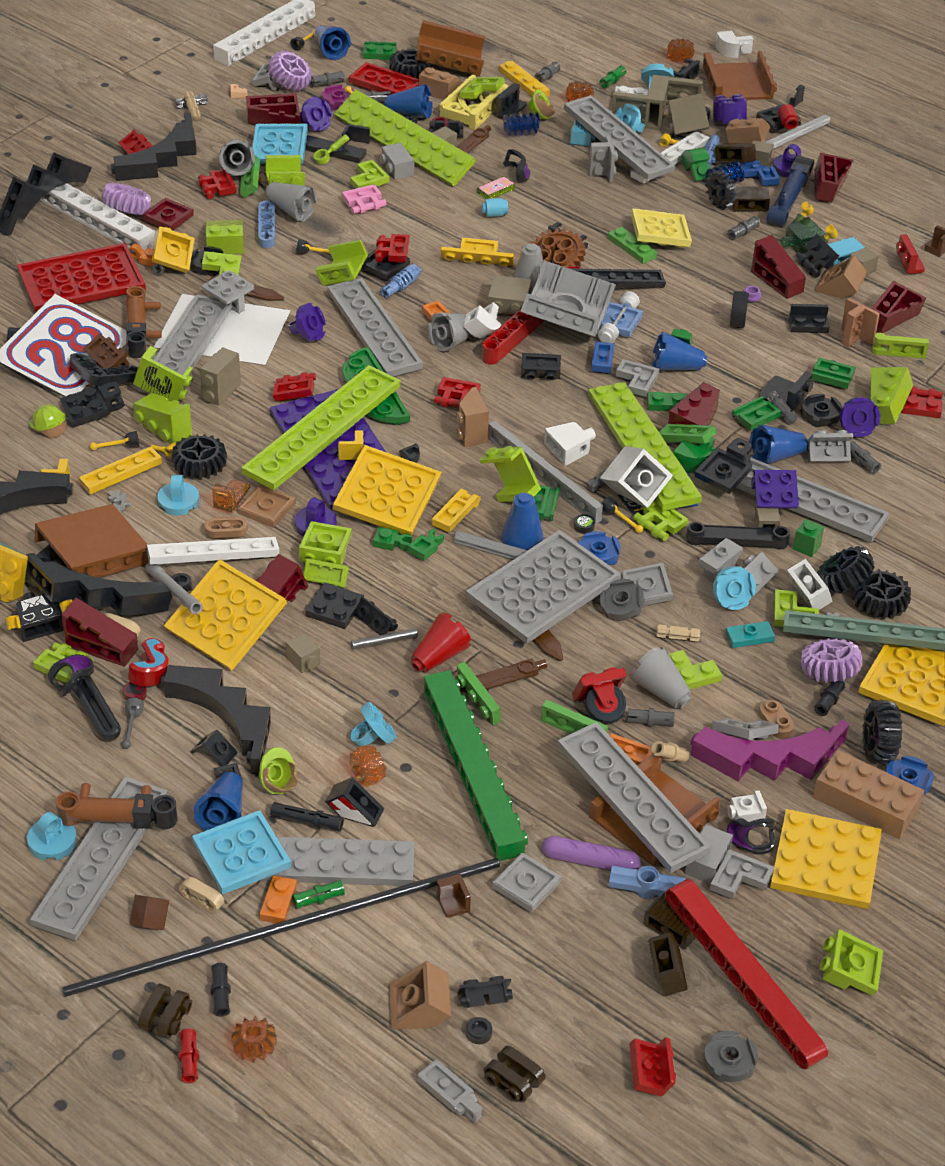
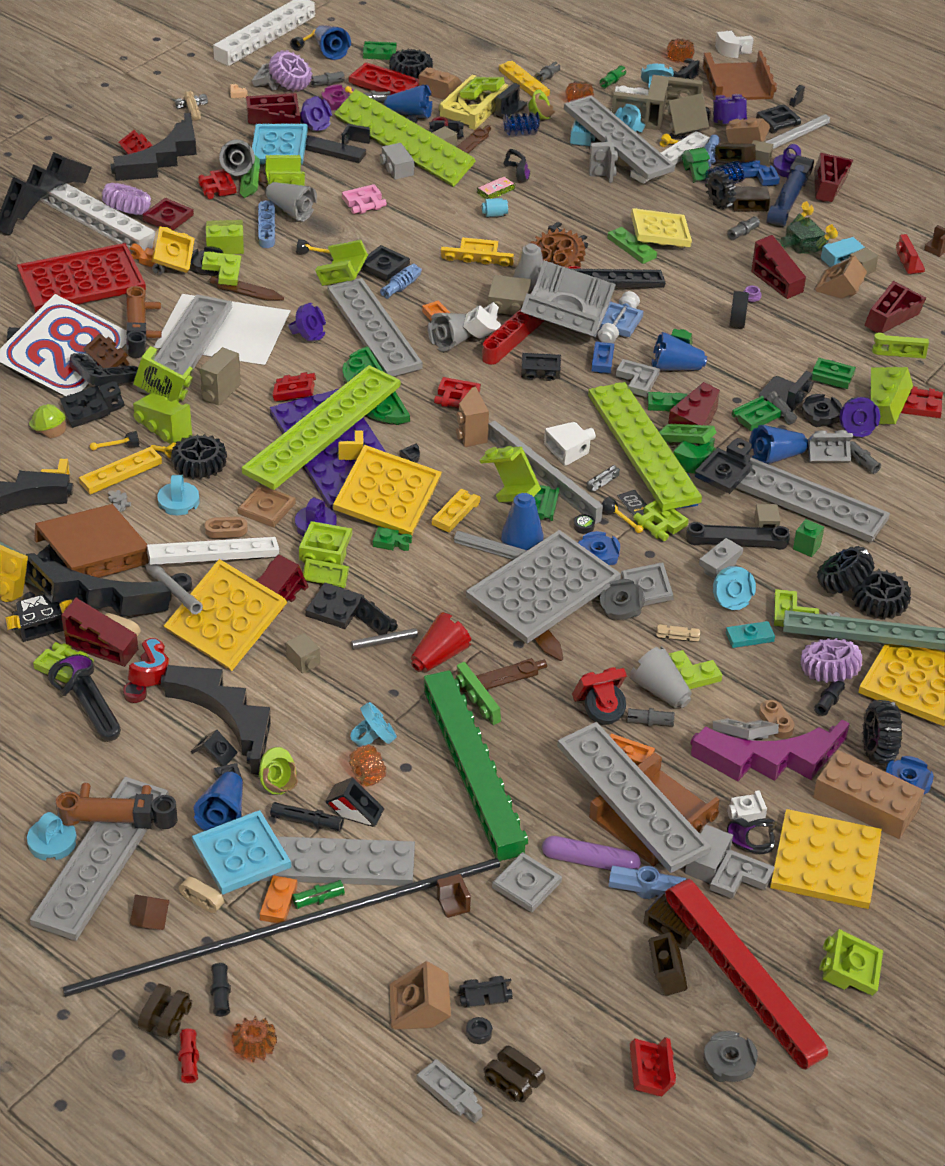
(132, 713): dark grey hinge -> none
(229, 288): light grey bracket -> none
(229, 496): clear orange bracket -> none
(322, 152): lime piece -> none
(370, 175): lime plate -> none
(397, 250): red plate -> none
(424, 546): green plate -> none
(450, 47): dark orange panel -> none
(565, 718): bright green plate -> none
(636, 476): white slope -> none
(670, 752): tan pin -> none
(760, 568): light grey bracket -> none
(775, 489): dark purple bracket -> none
(788, 116): red brick -> none
(809, 318): black bracket -> none
(809, 585): white brick -> none
(821, 251): black plate -> none
(858, 323): nougat bracket -> none

